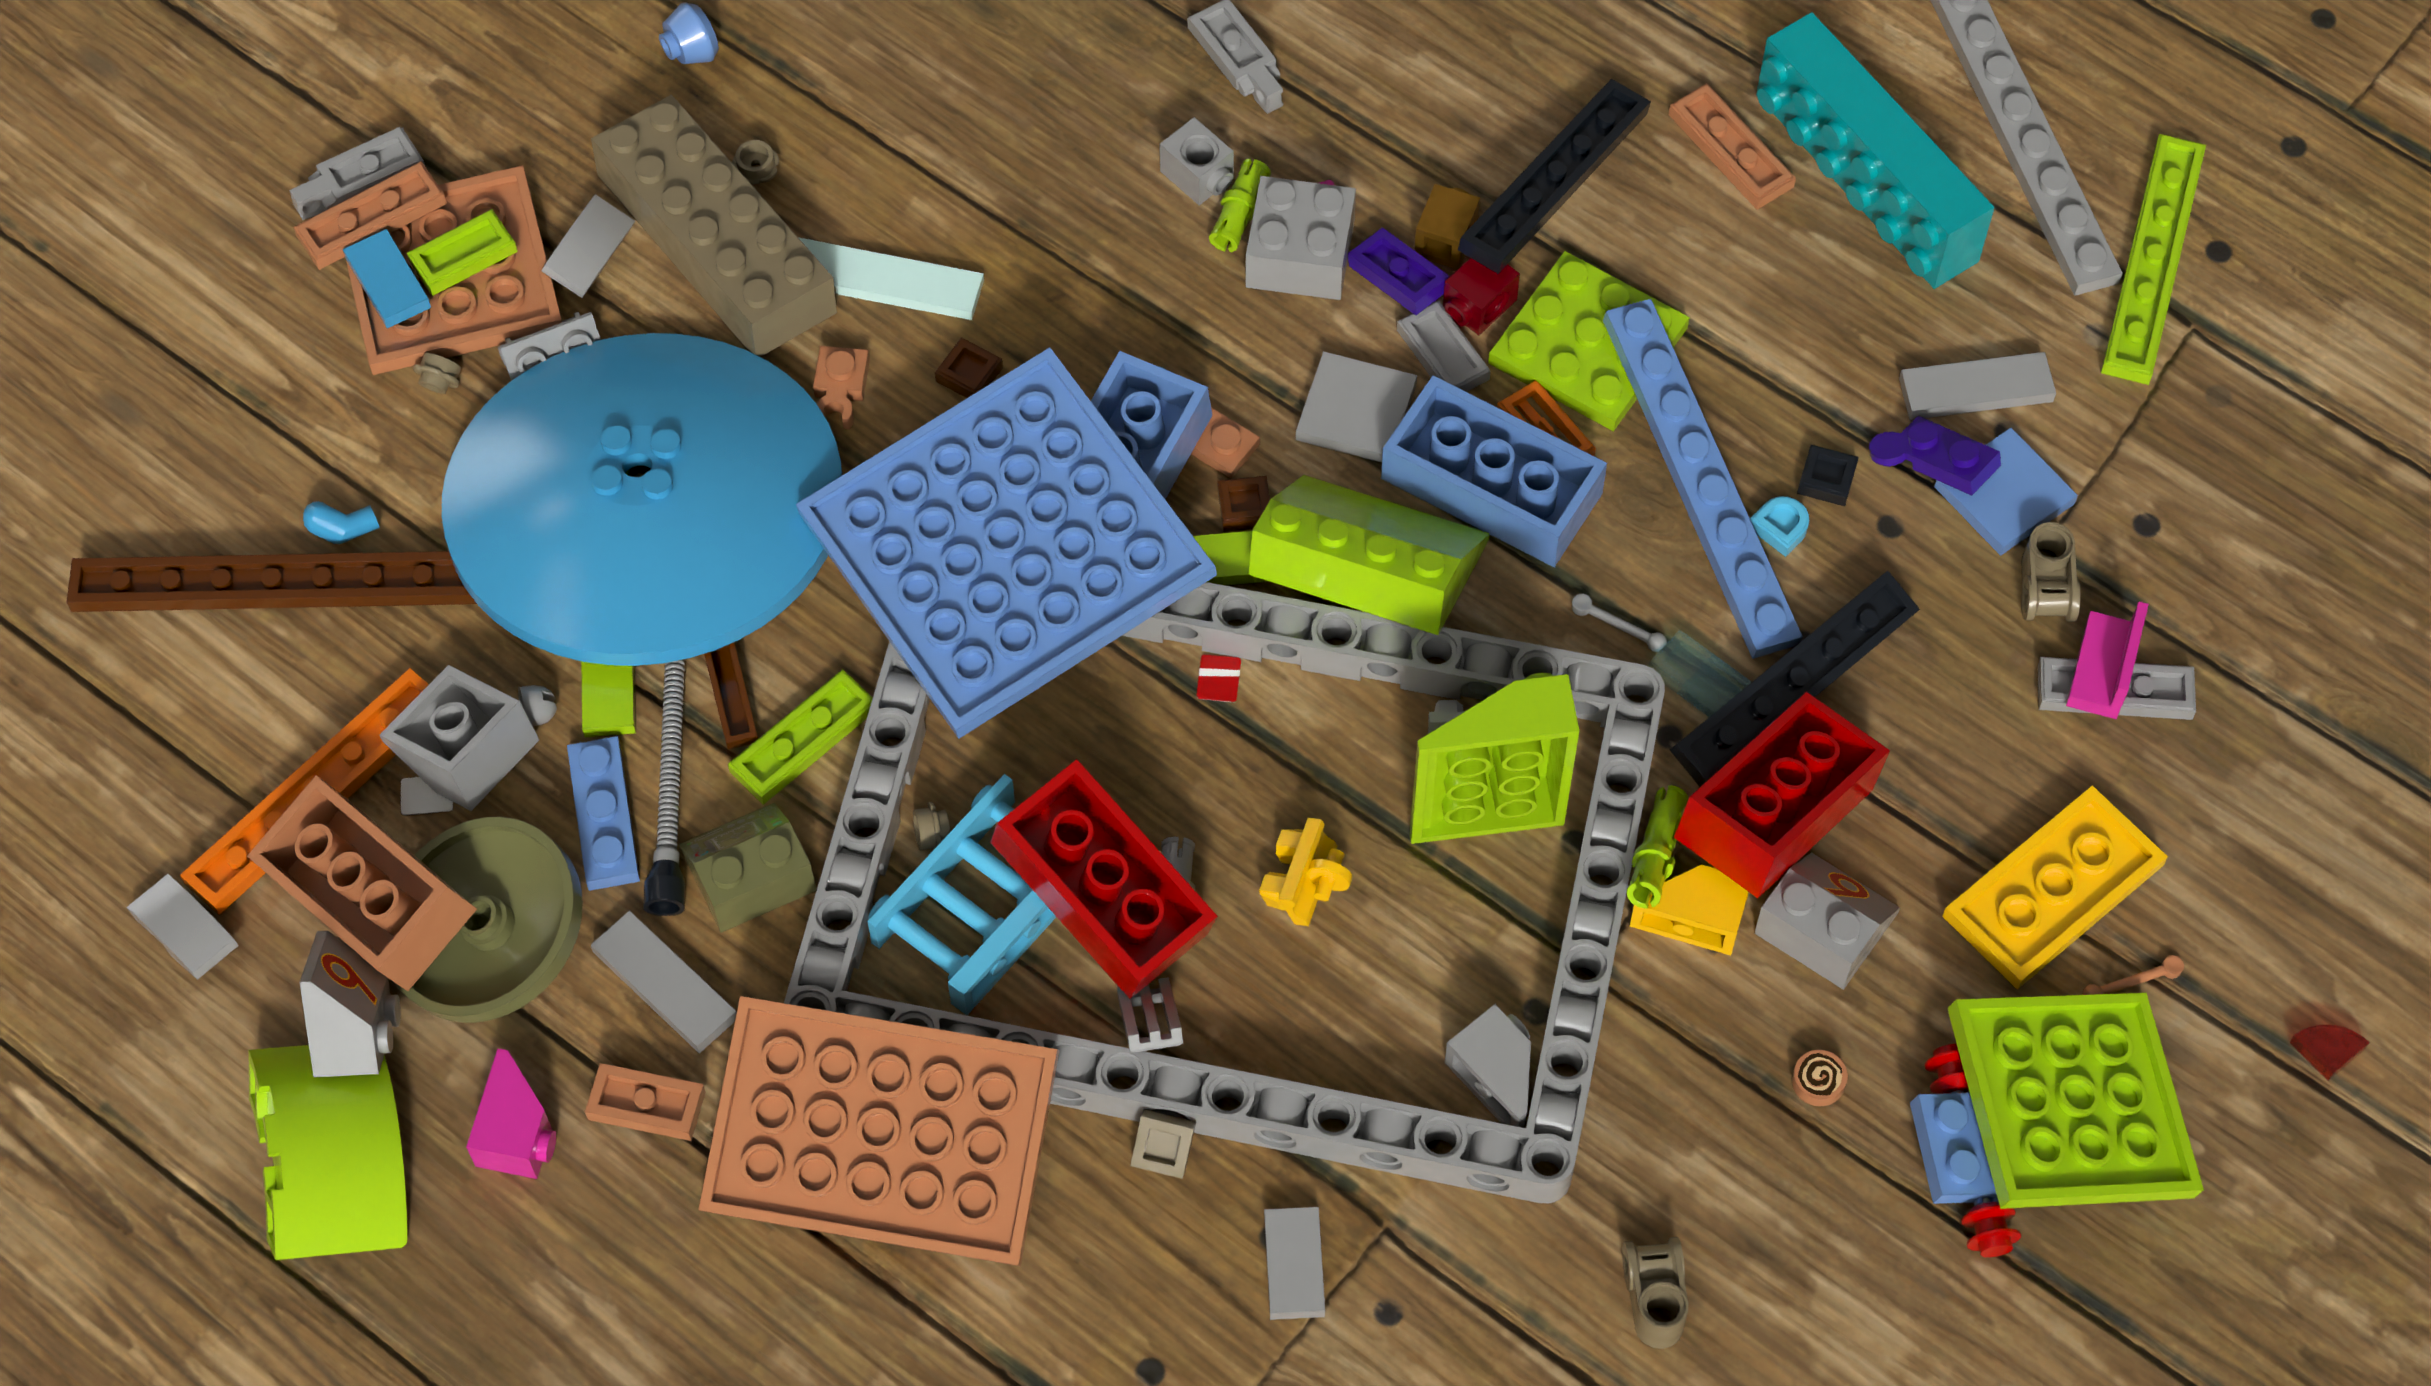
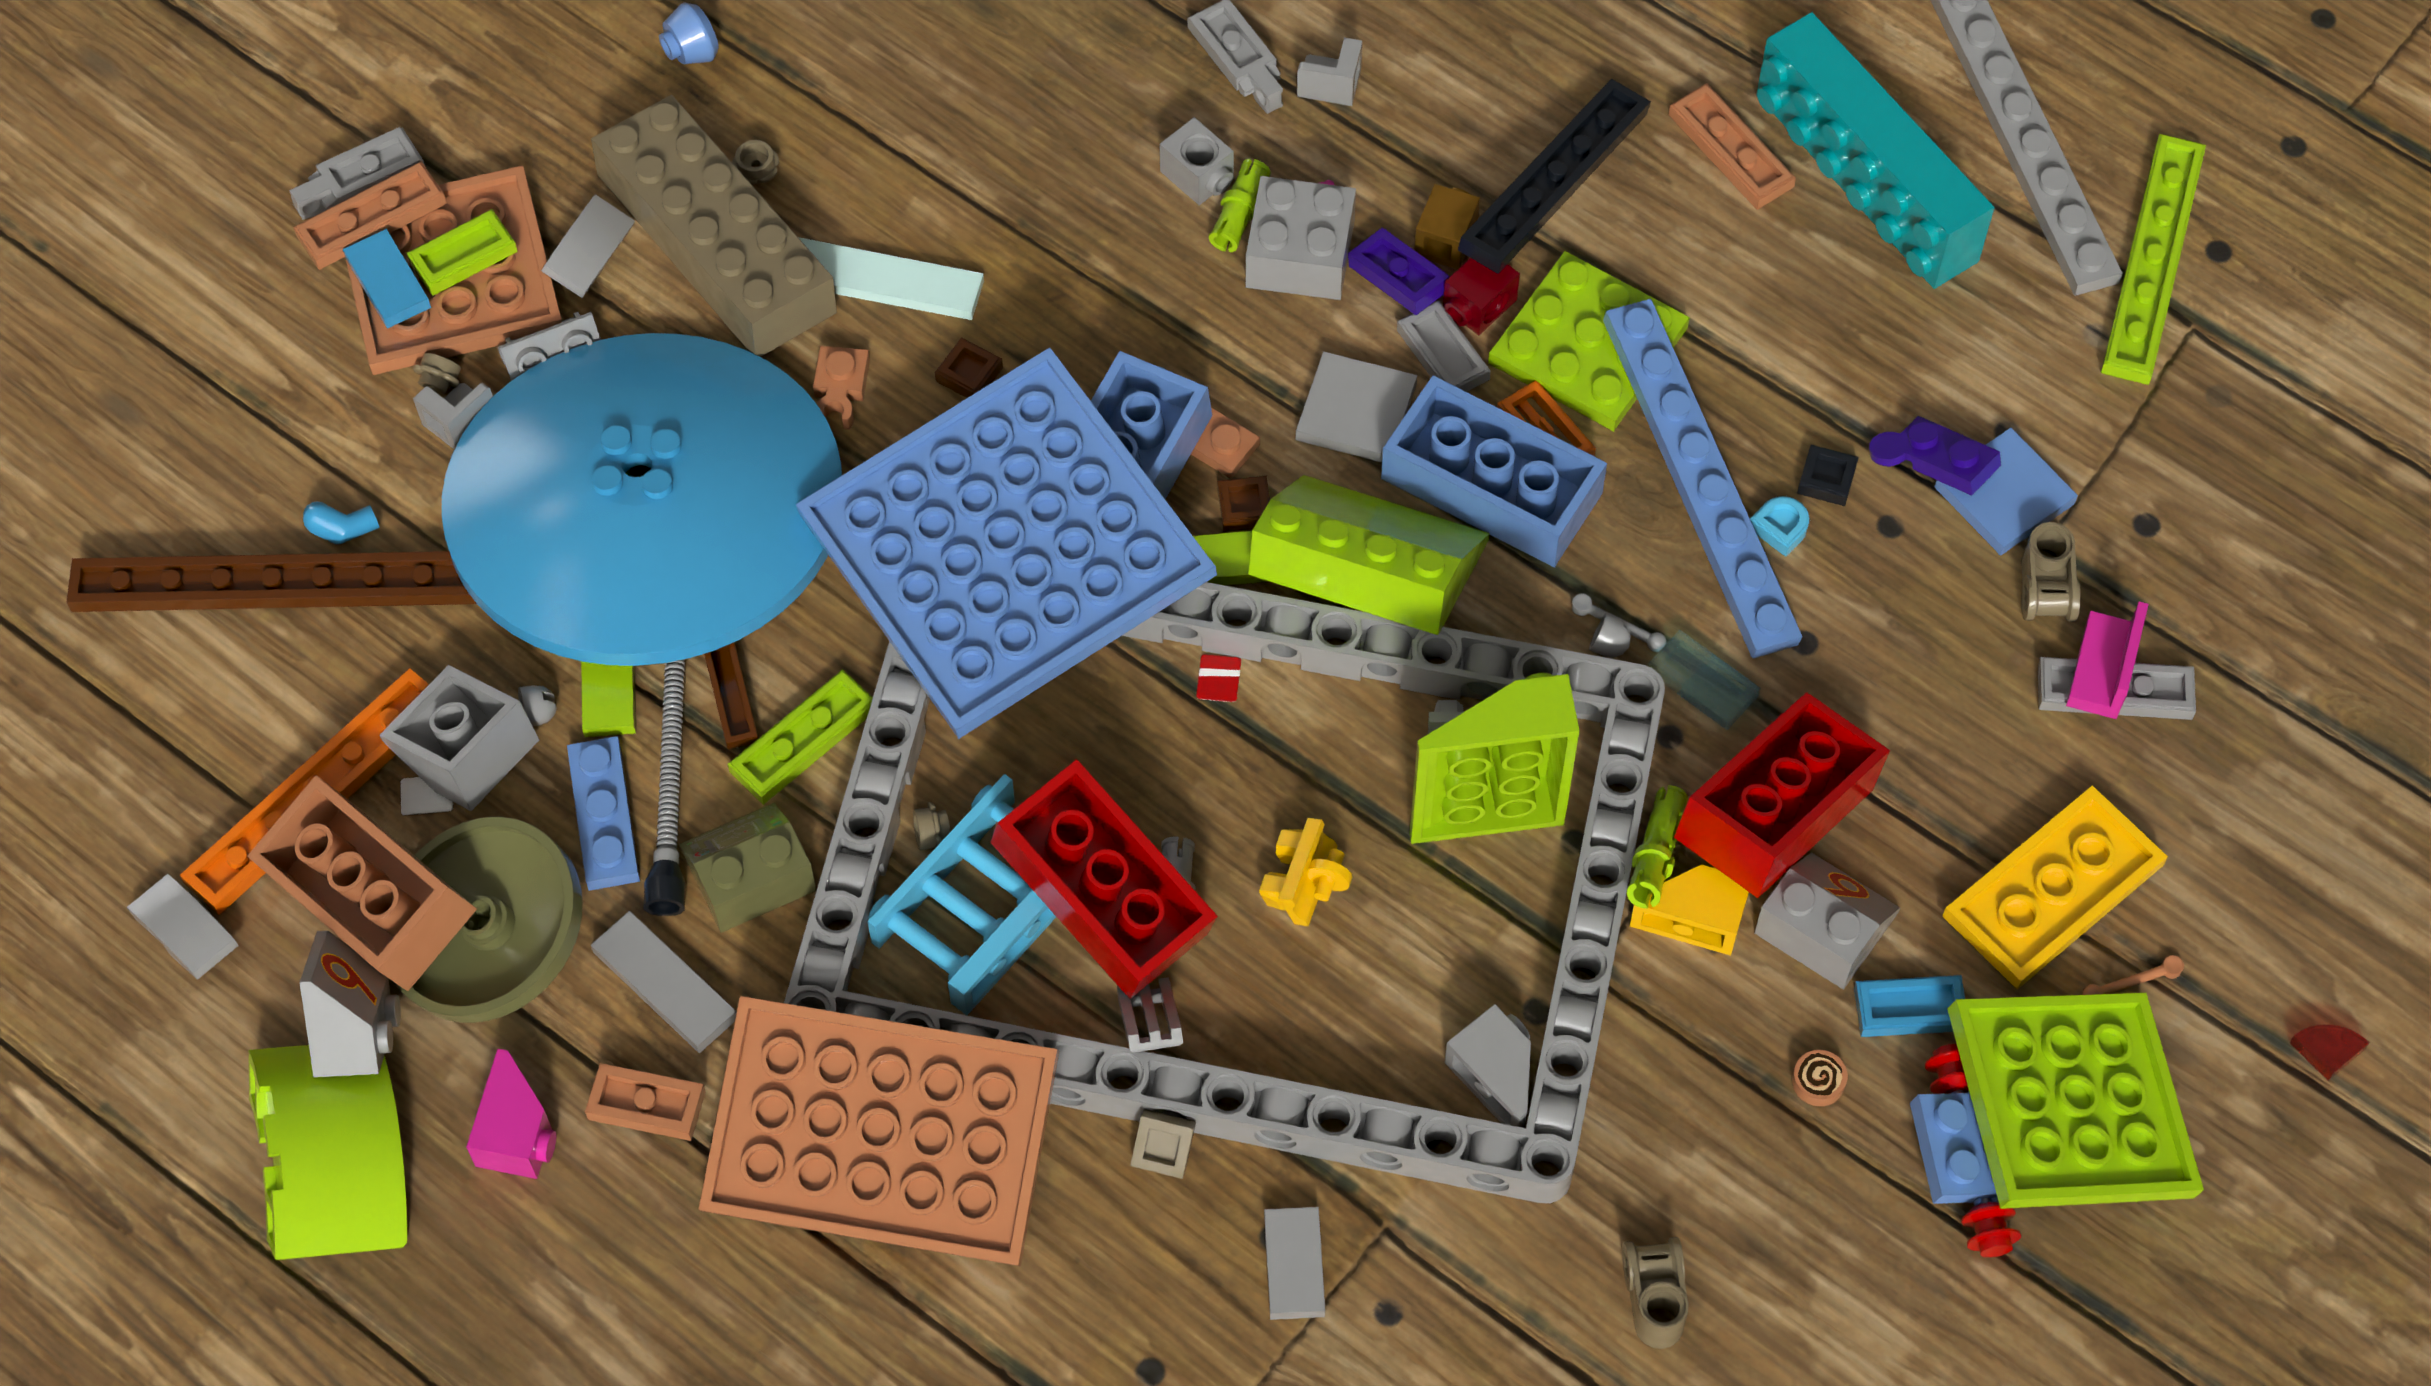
(451, 415): none -> light grey panel
(1331, 78): none -> light grey panel
(1610, 637): none -> light grey hinge
(1805, 668): black plate -> none
(1906, 1005): none -> dark azure tile
(1977, 385): light grey tile -> none

